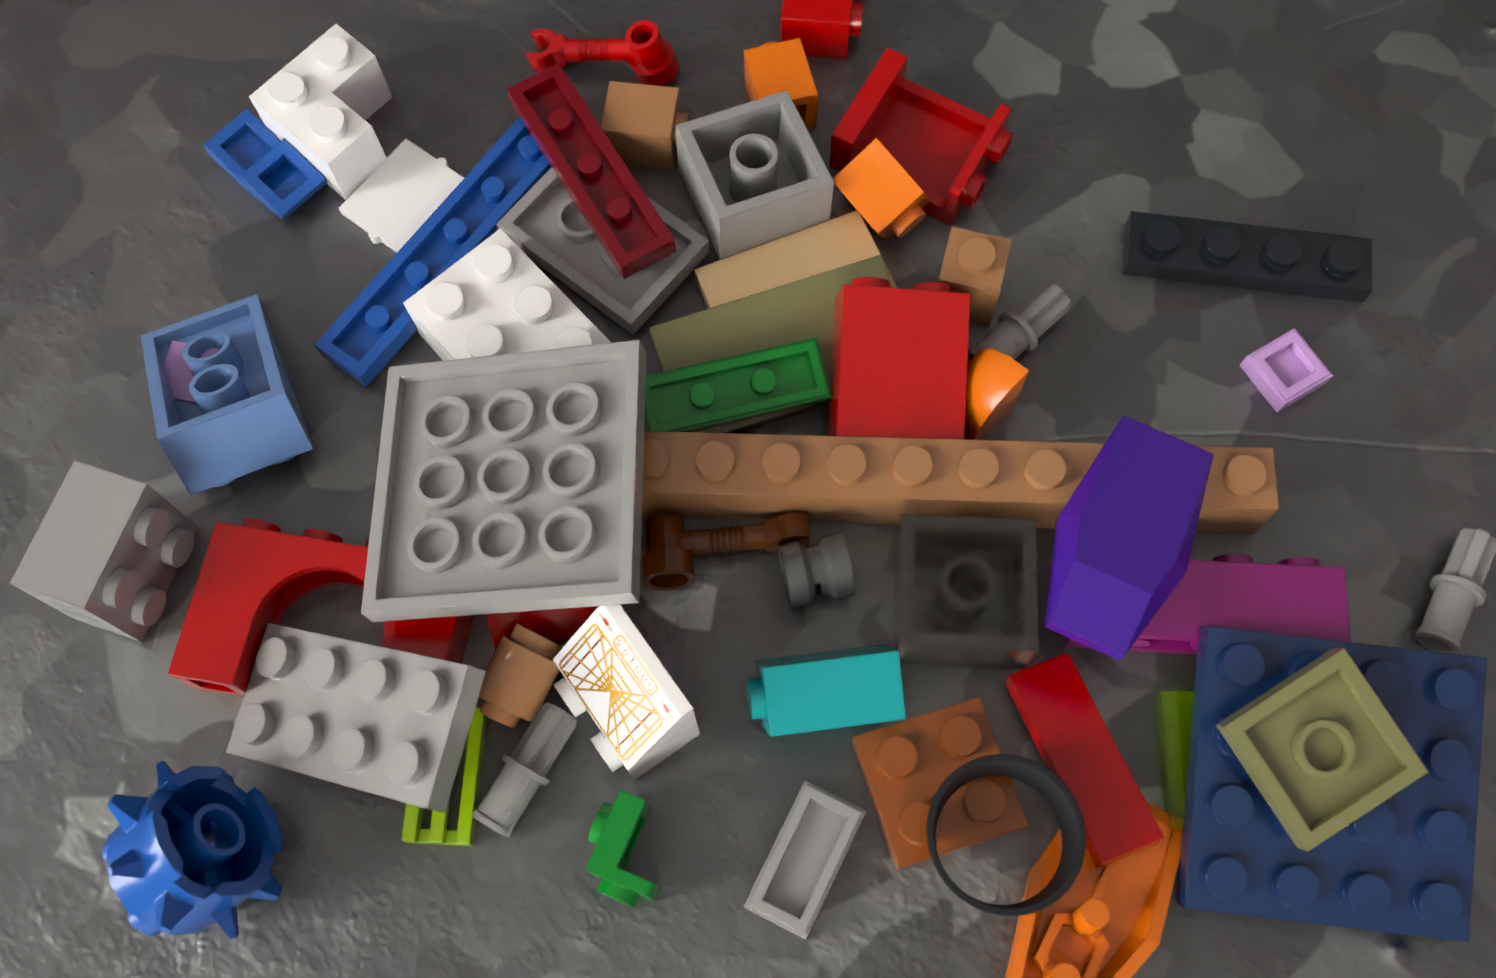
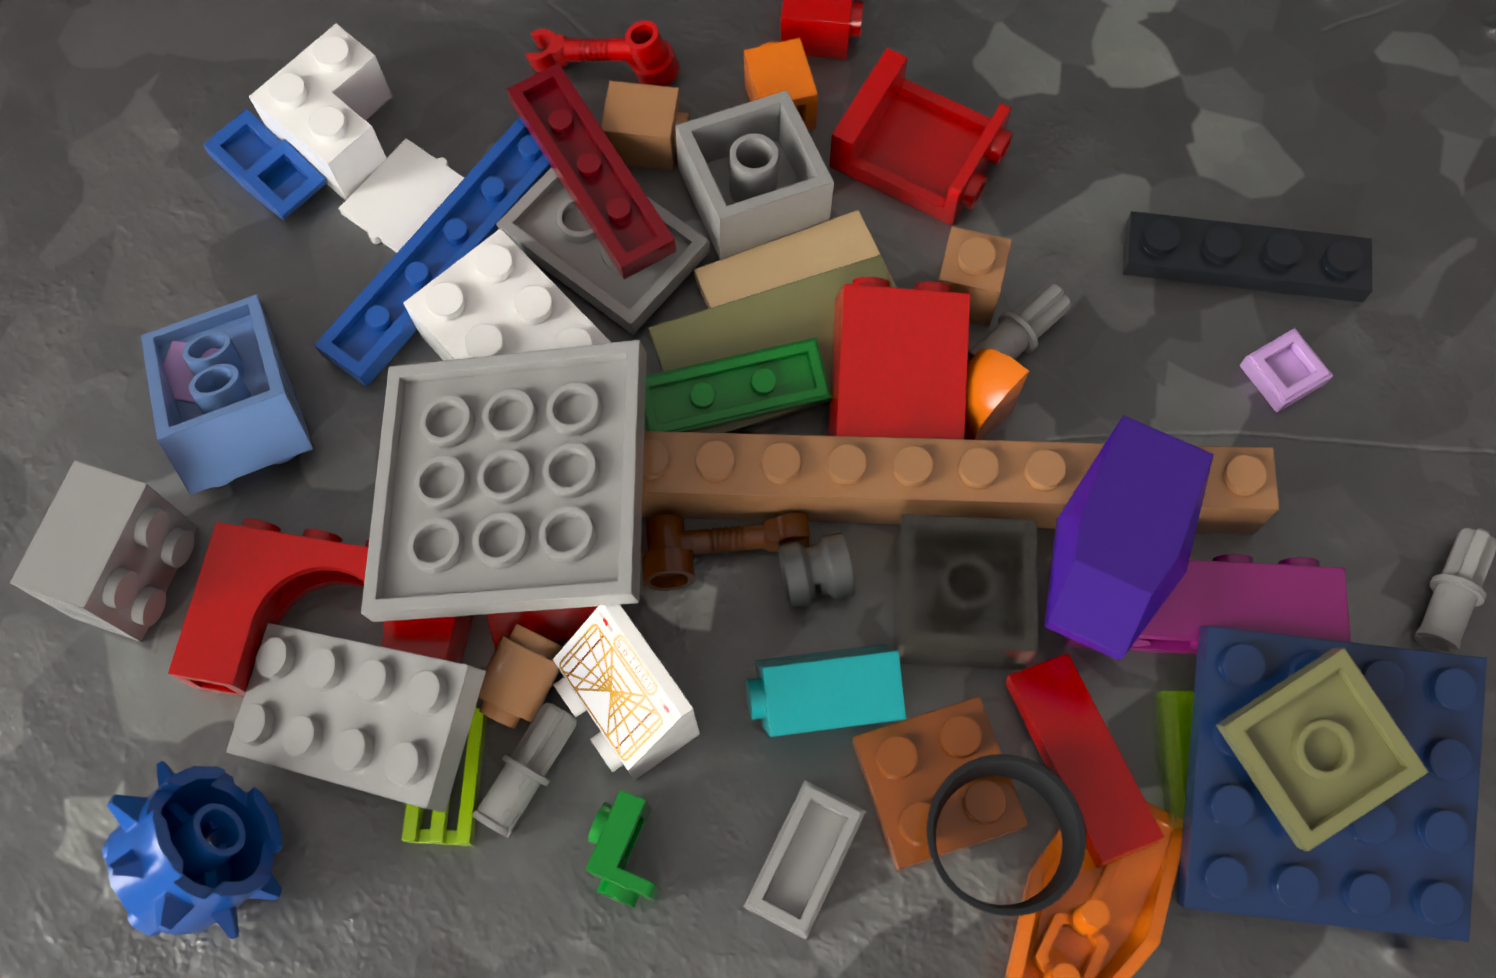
(882, 191): orange brick -> none

